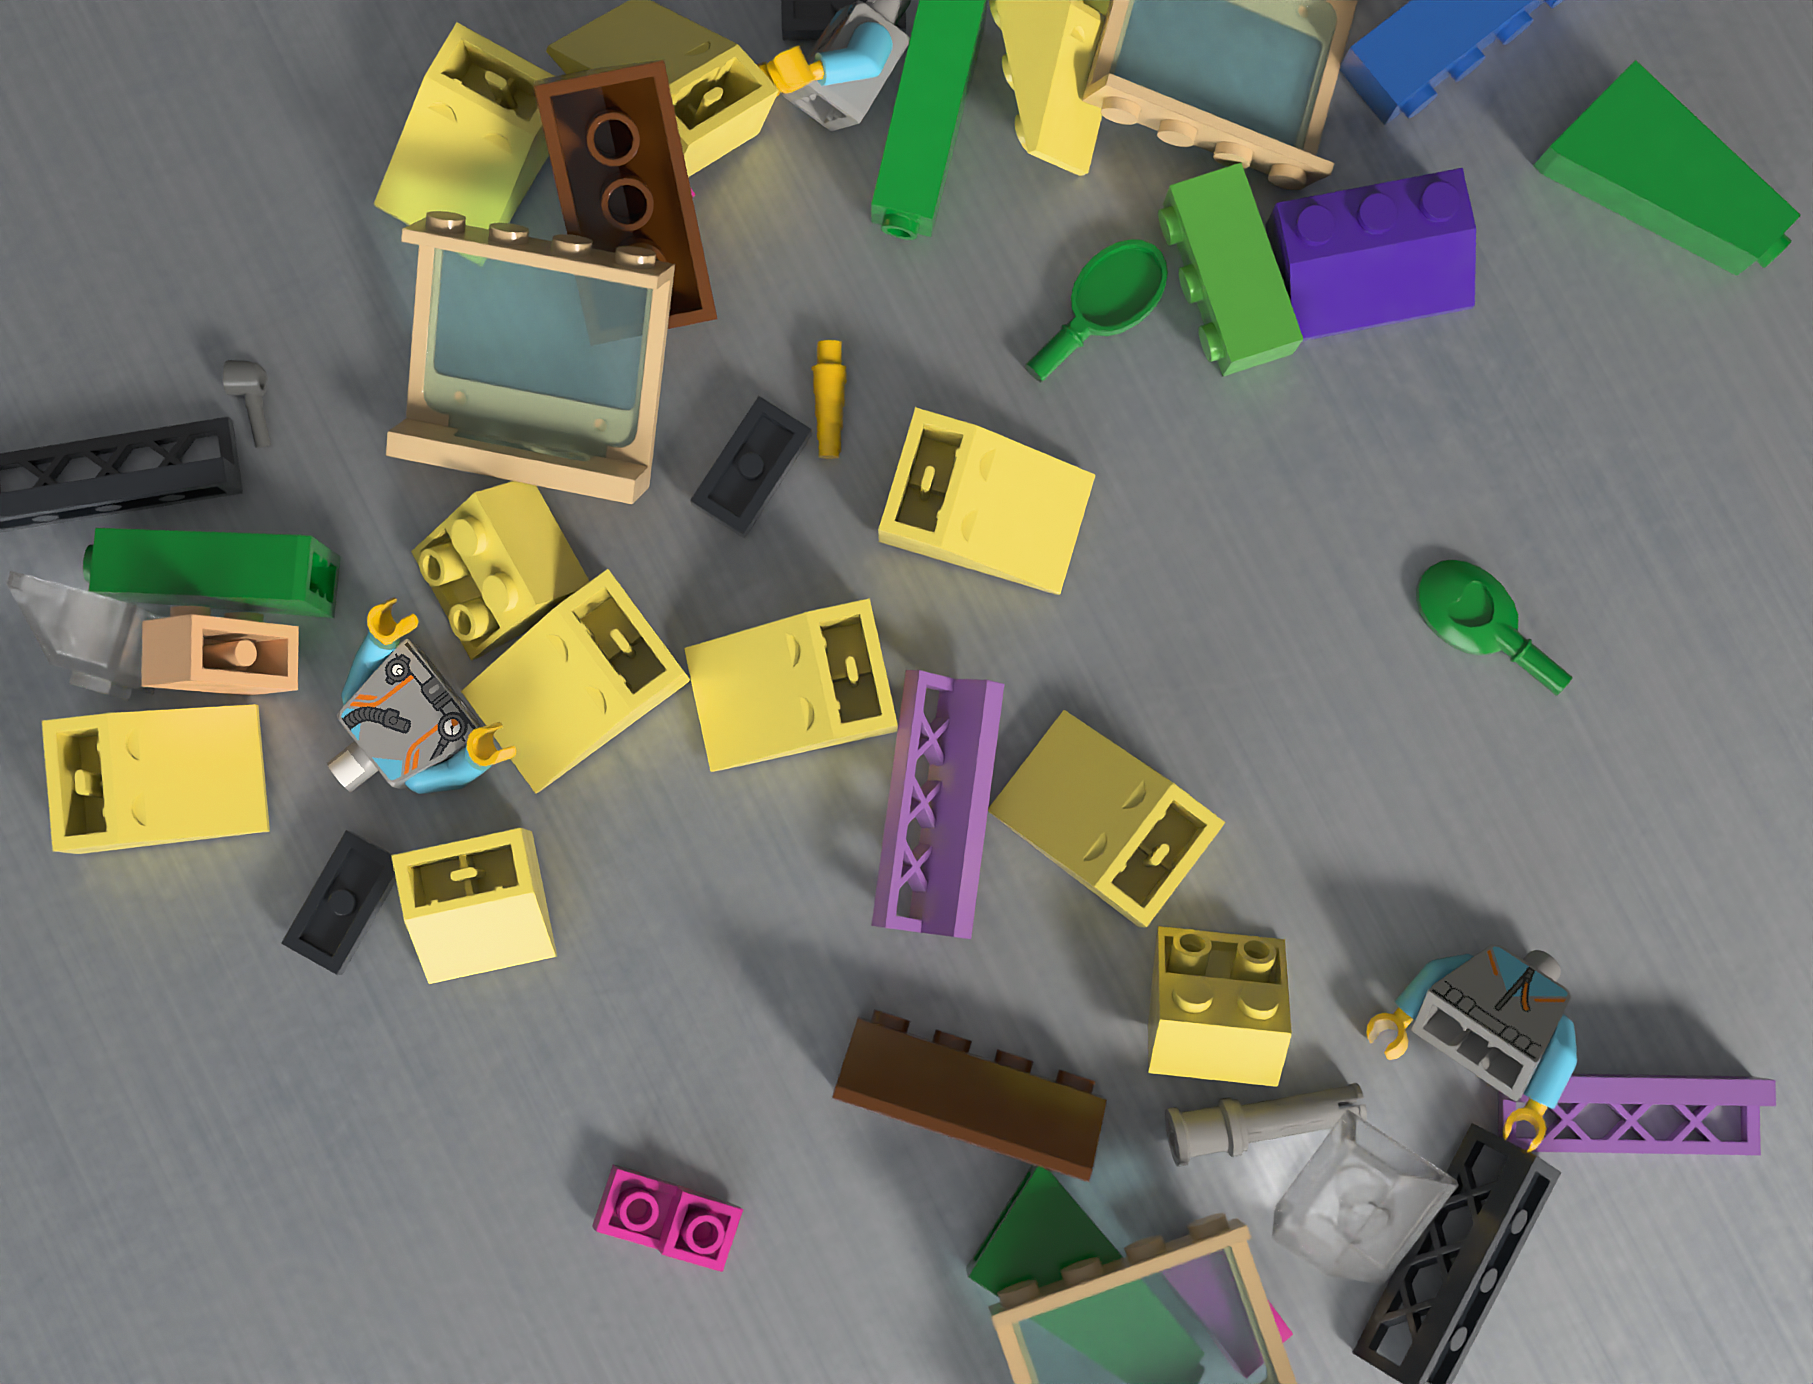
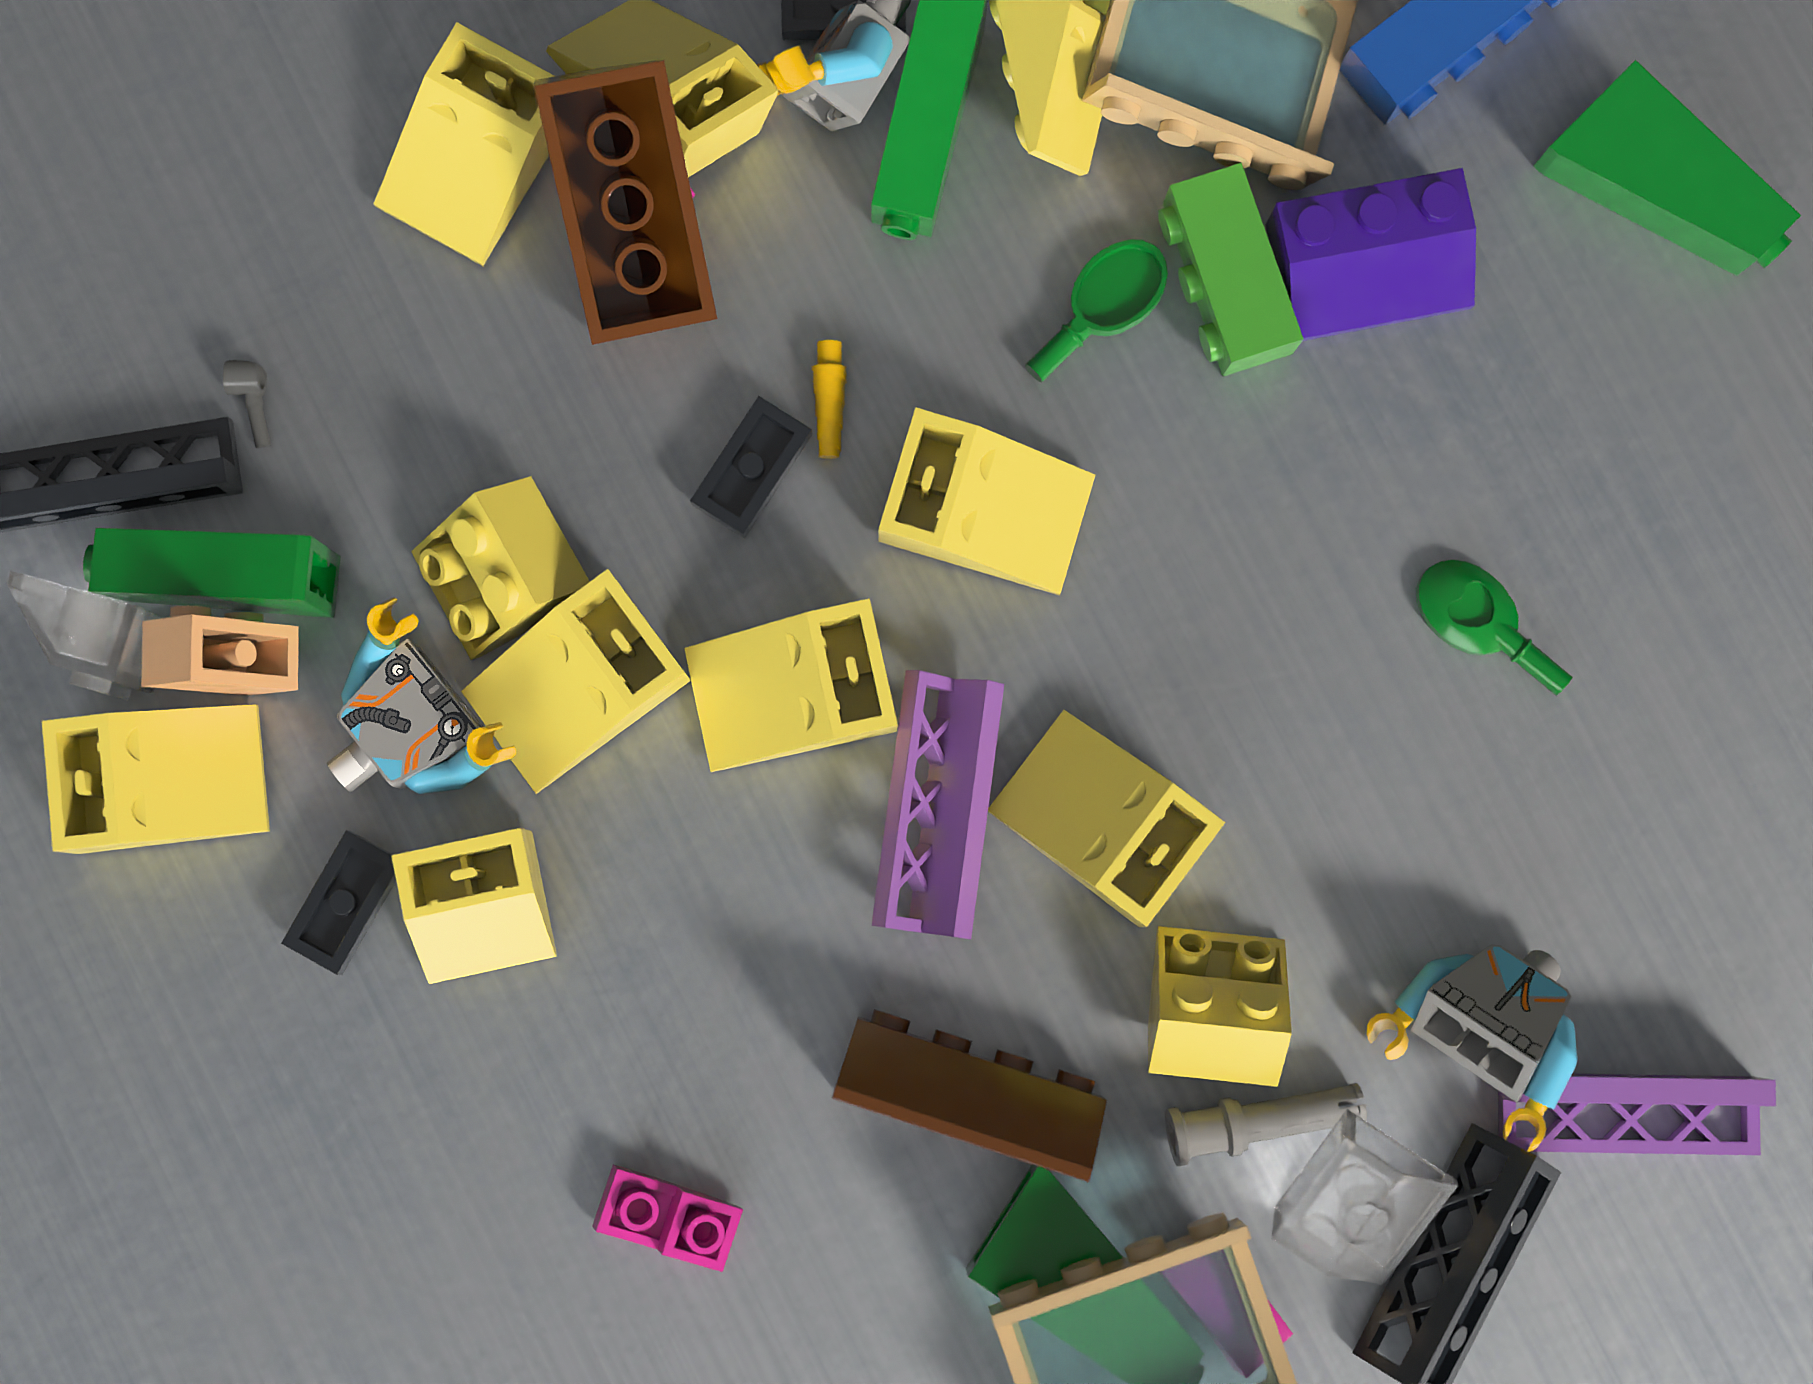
(534, 357): panel -> none

